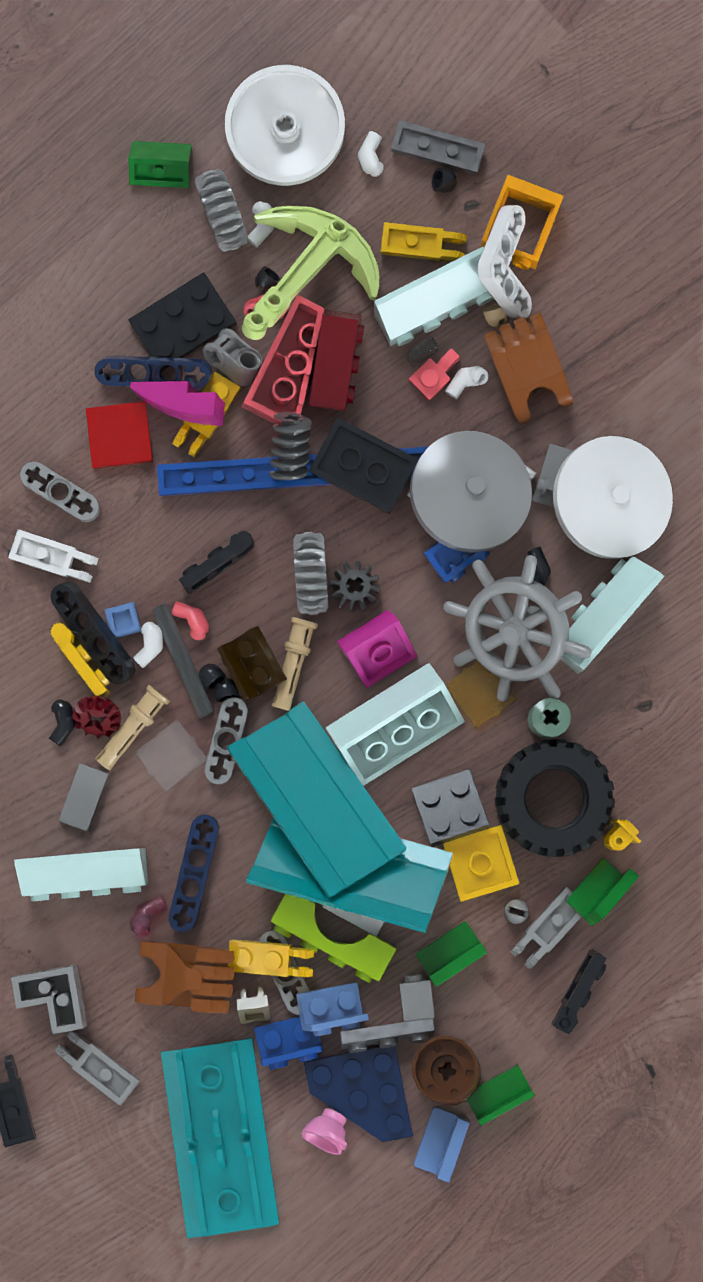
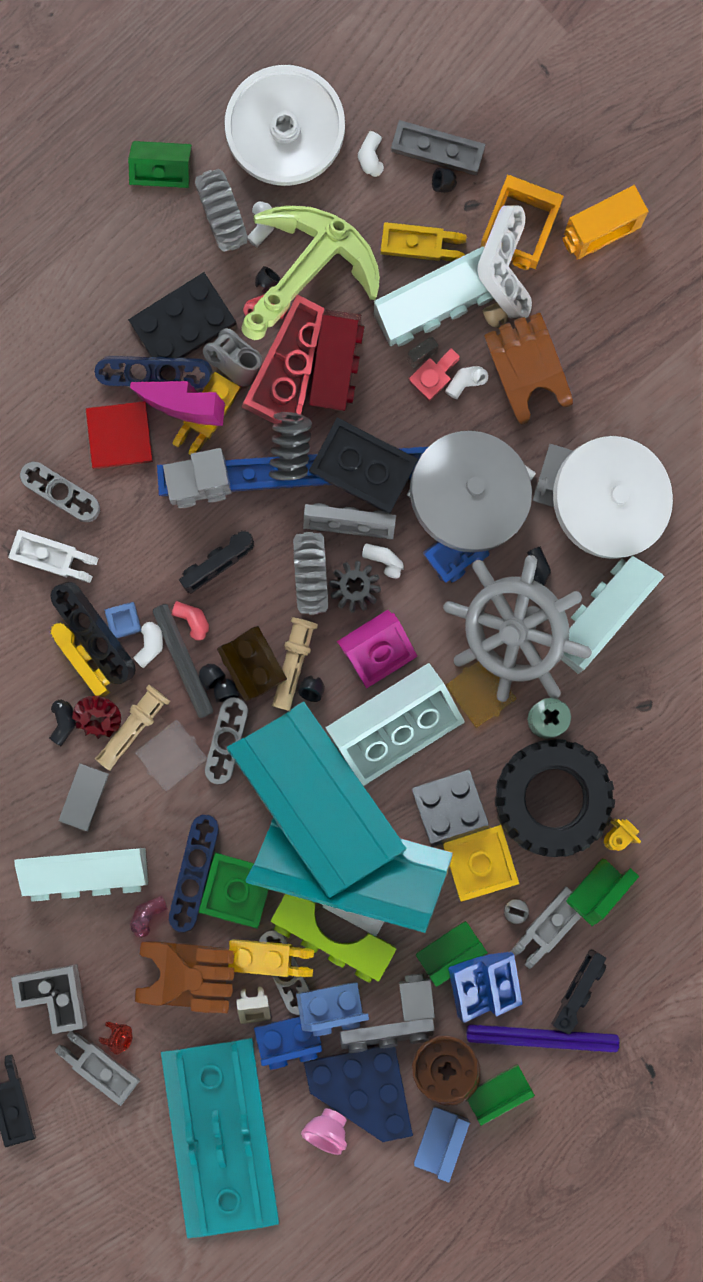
(120, 1038): none -> clear red plate
(198, 479): none -> light grey brick
(229, 895): none -> green plate
(311, 689): none -> black hinge
(349, 521): none -> light grey plate
(387, 557): none -> white arm
(485, 985): none -> blue slope
(542, 1038): none -> dark purple axle
(605, 222): none -> light orange window

